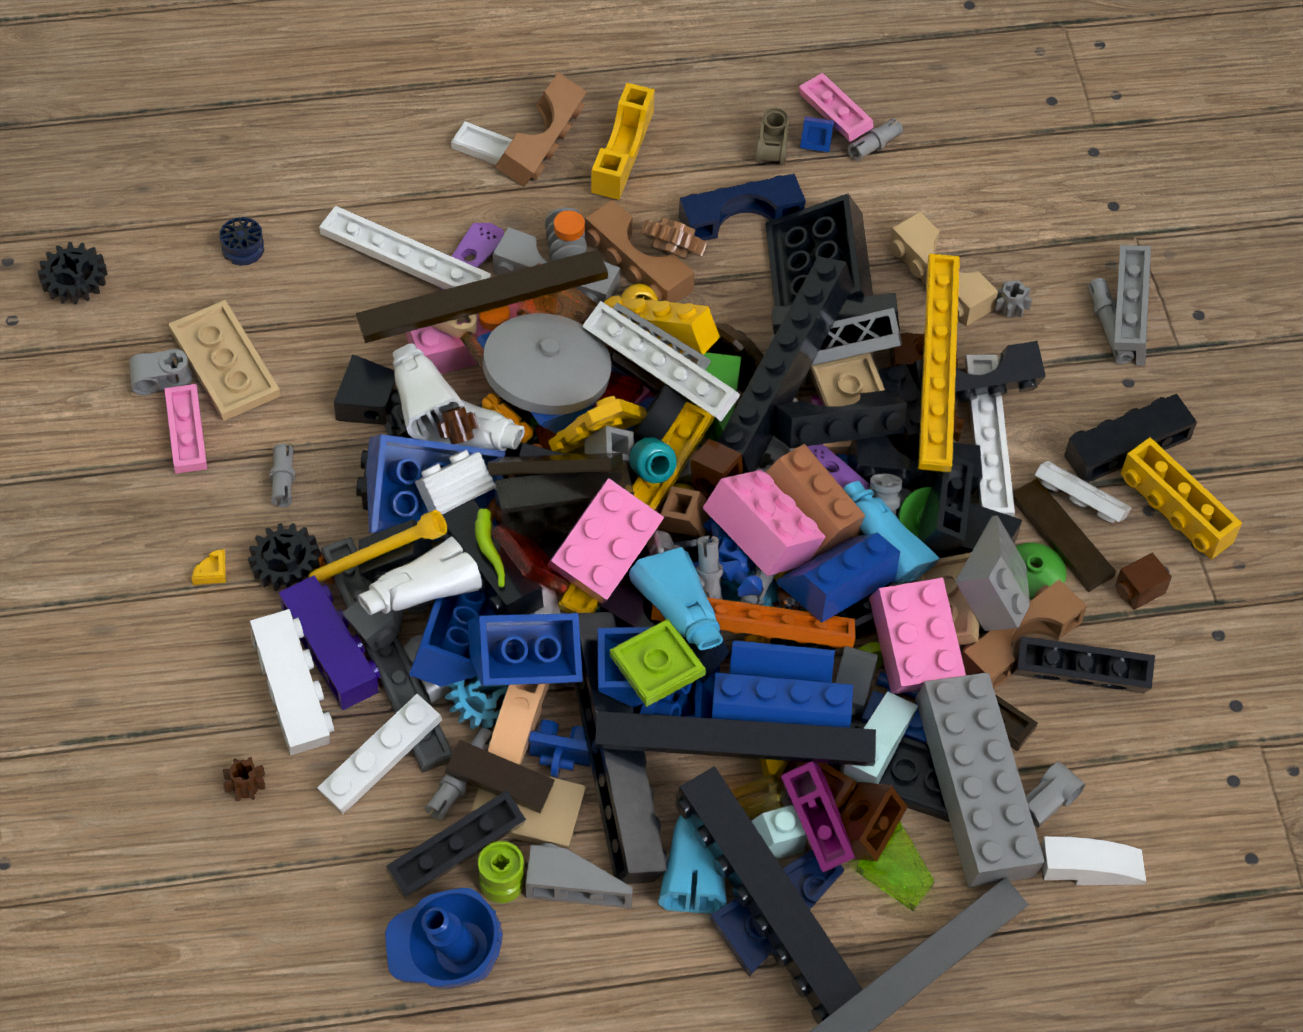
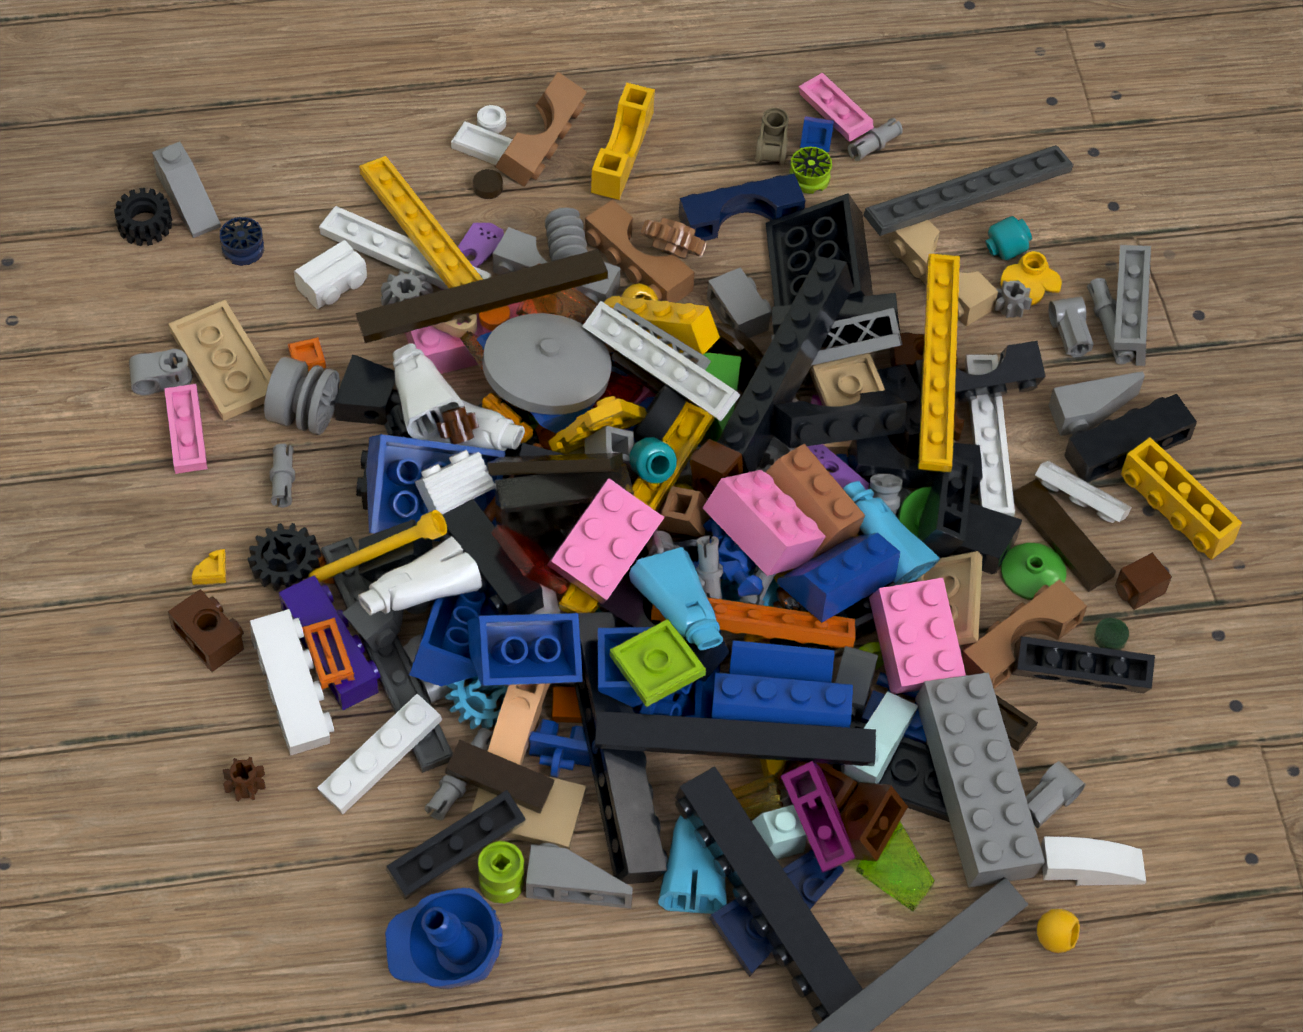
(72, 273): black gear -> none
(143, 203): none -> black tyre
(185, 189): none -> light grey slope
(211, 646): none -> reddish brown brick
(301, 395): none -> light grey wheel
(308, 351): none -> orange tile
(331, 275): none -> white brick
(335, 676): none -> orange tile
(404, 287): none -> light grey gear
(418, 223): none -> yellow tile
(483, 537): lime animal -> none
(488, 184): none -> dark brown tile
(492, 118): none -> white tile
(565, 705): none -> orange tile
(569, 225): orange tile -> none
(738, 302): none -> light grey brick
(811, 169): none -> lime wheel
(967, 190): none -> dark grey tile
(995, 580): light grey slope -> none
(1008, 238): none -> teal head
(1038, 279): none -> yellow plate
(1058, 930): none -> yellow piece
(1070, 319): none -> light grey piece
(1090, 402): none -> light grey slope
(1111, 634): none -> clear green tile

